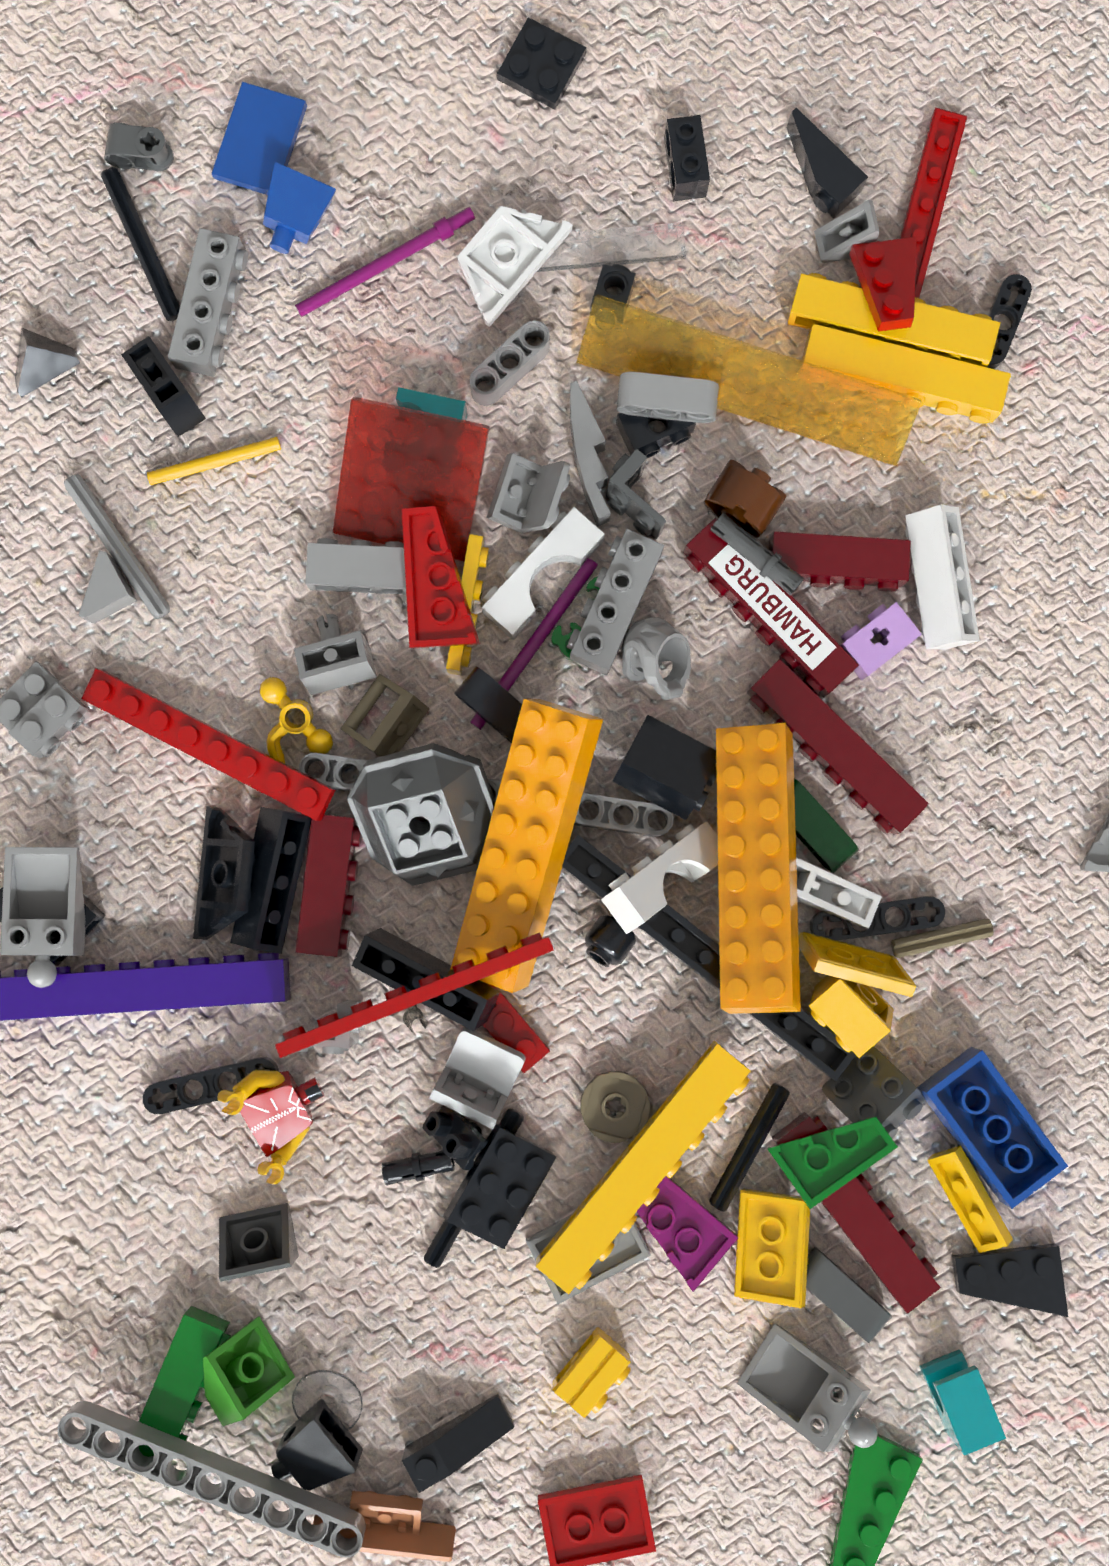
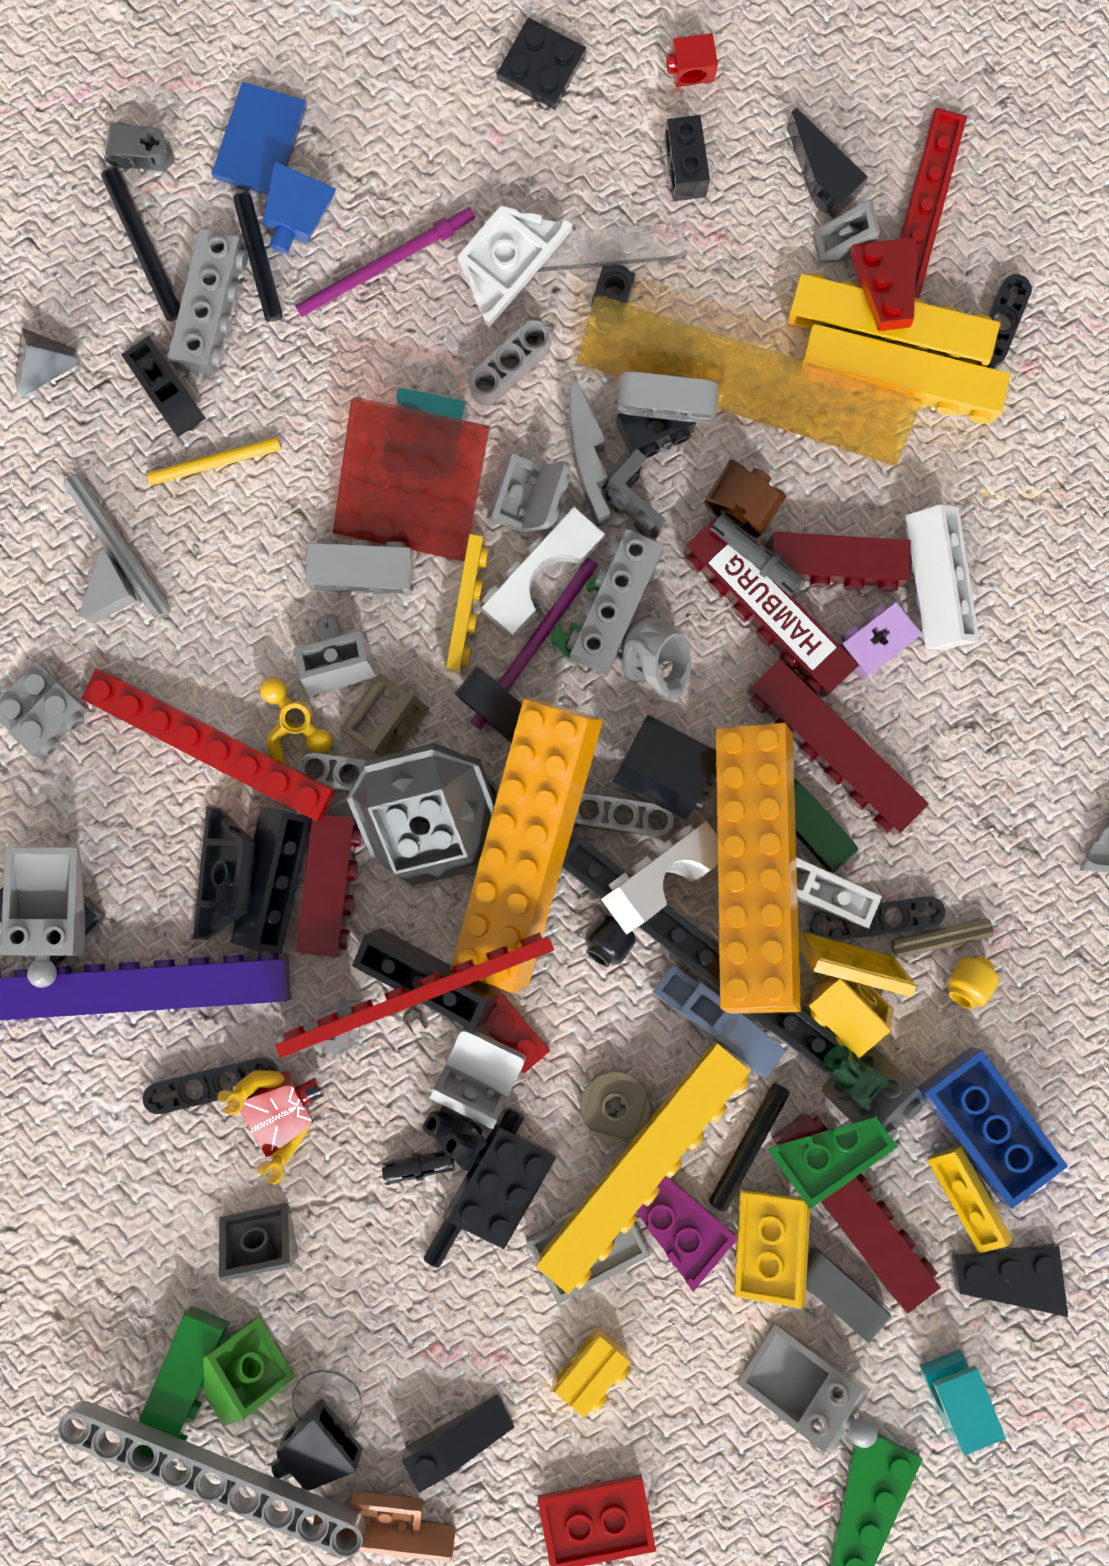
(258, 257): none -> black axle
(434, 589): red wing -> none
(692, 60): none -> red brick
(731, 1031): none -> sand blue slope
(856, 1078): none -> clear green connector
(972, 982): none -> yellow head

